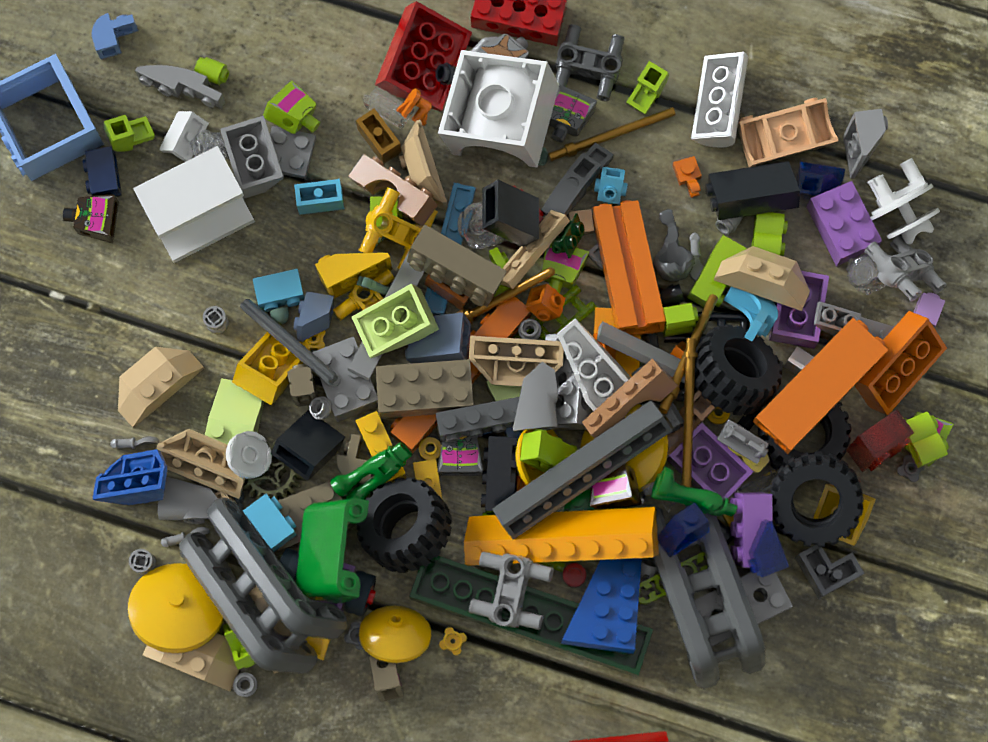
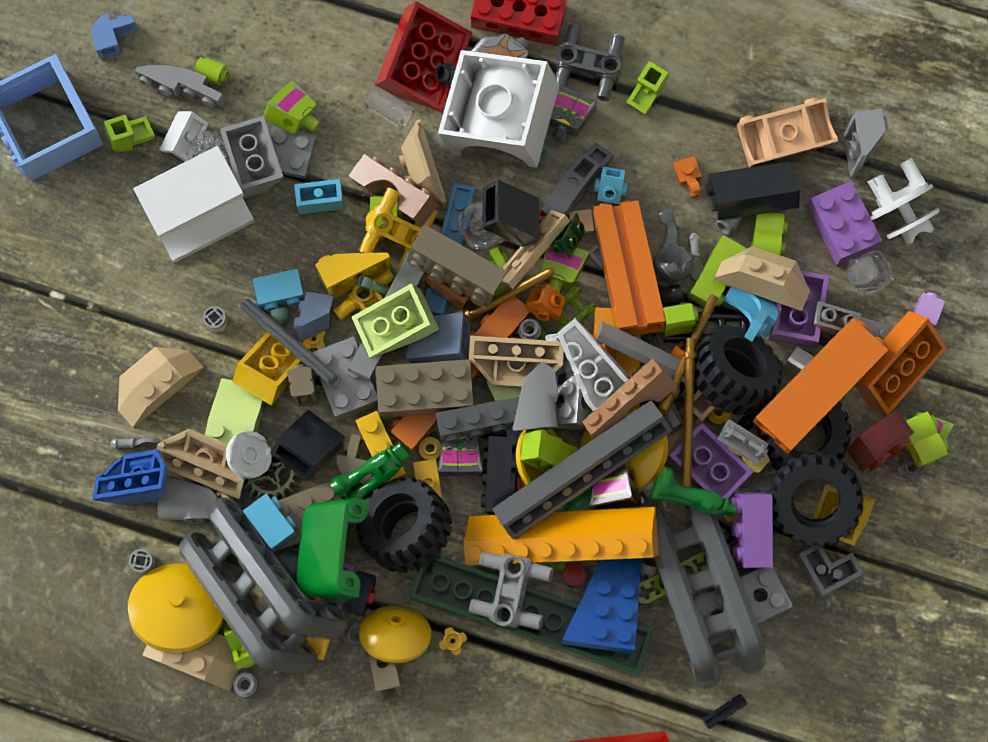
(94, 216): torso -> none
(102, 172): dark blue brick -> none
(176, 539): light grey piece -> none
(320, 407): light grey plate -> none
(378, 136): pearl gold brick -> none
(415, 100): orange piece -> none
(571, 149): pearl gold bar -> none
(683, 530): clear blue slope -> none
(719, 99): white brick -> none
(724, 711): none -> black axle
(766, 551): clear blue slope -> none
(817, 179): clear blue slope -> none
(905, 268): light grey piece -> none

